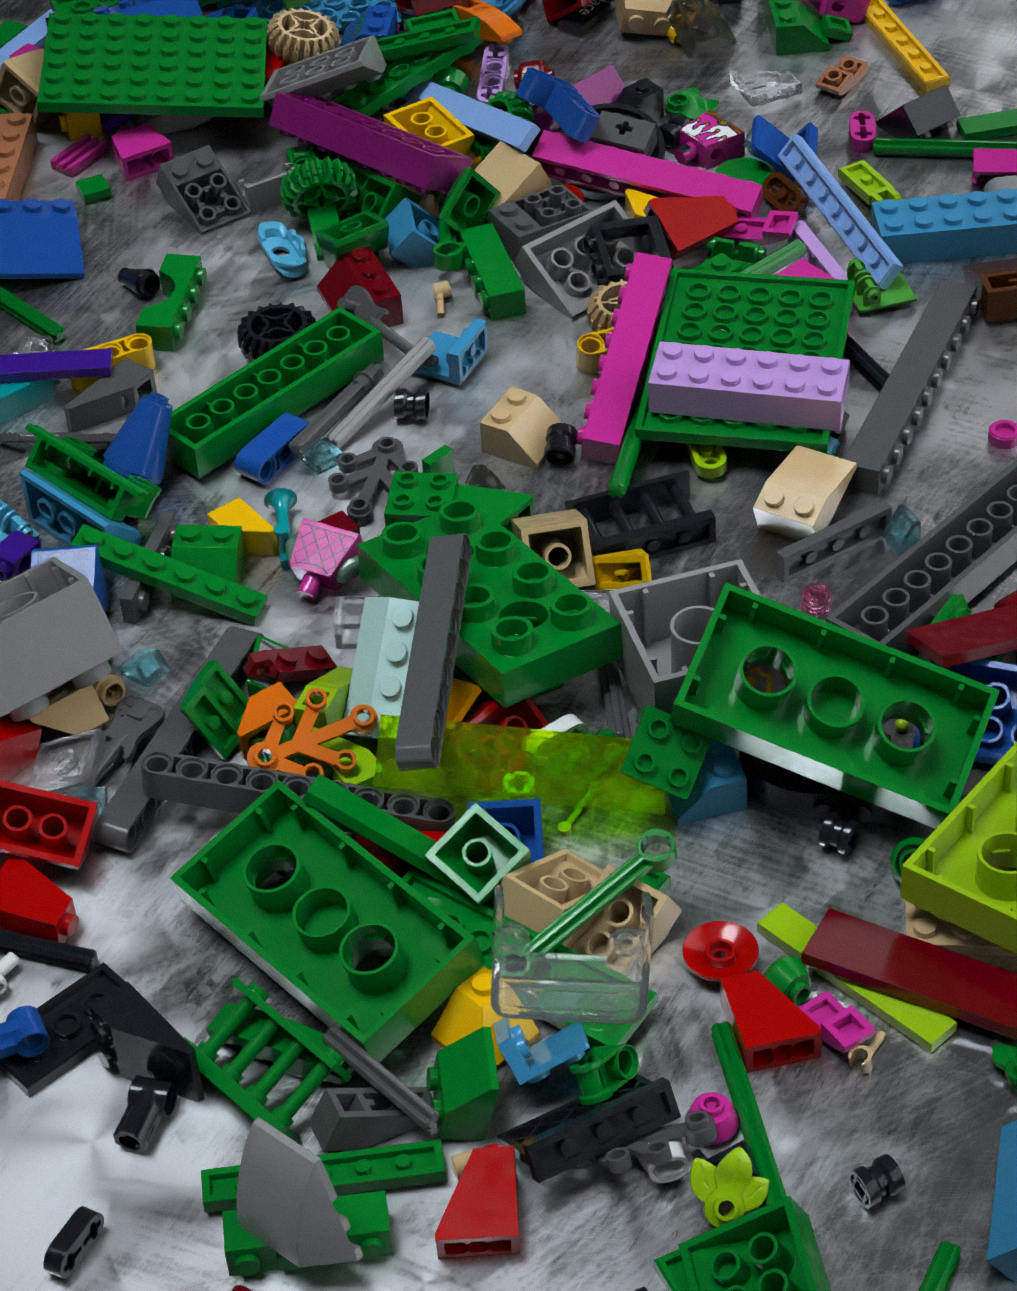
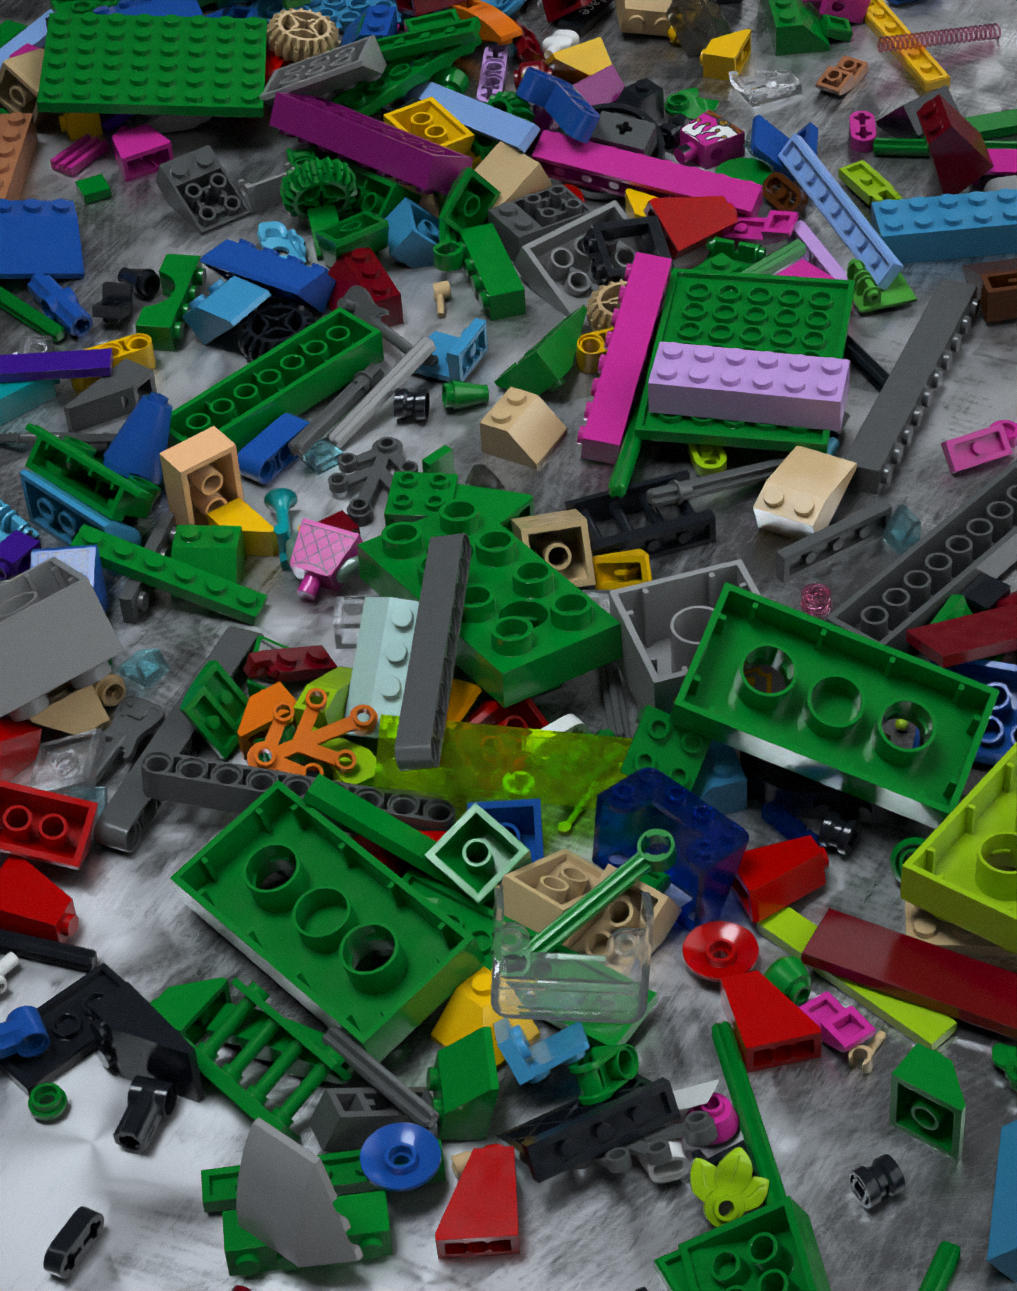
(47, 1101): none -> green plate
(60, 304): none -> blue piece
(115, 302): none -> black bracket
(193, 1005): none -> green slope
(201, 476): none -> light nougat brick
(223, 307): none -> dark azure slope
(282, 277): none -> blue slope
(398, 1145): none -> blue dish
(463, 394): none -> green cone
(528, 45): none -> dark red plate
(548, 360): none -> green wedge
(559, 41): none -> white piece
(560, 445): black wheel -> none
(579, 60): none -> yellow slope
(677, 491): none -> dark grey axle
(694, 1095): none -> white sticker
(705, 839): none -> clear blue windscreen
(726, 54): none -> yellow slope
(779, 875): none -> red slope
(786, 822): none -> clear blue axle
(928, 1101): none -> green slope
(937, 37): none -> clear pink piece
(953, 146): none -> dark red slope
(976, 448): none -> dark pink plate
(985, 593): none -> black brick

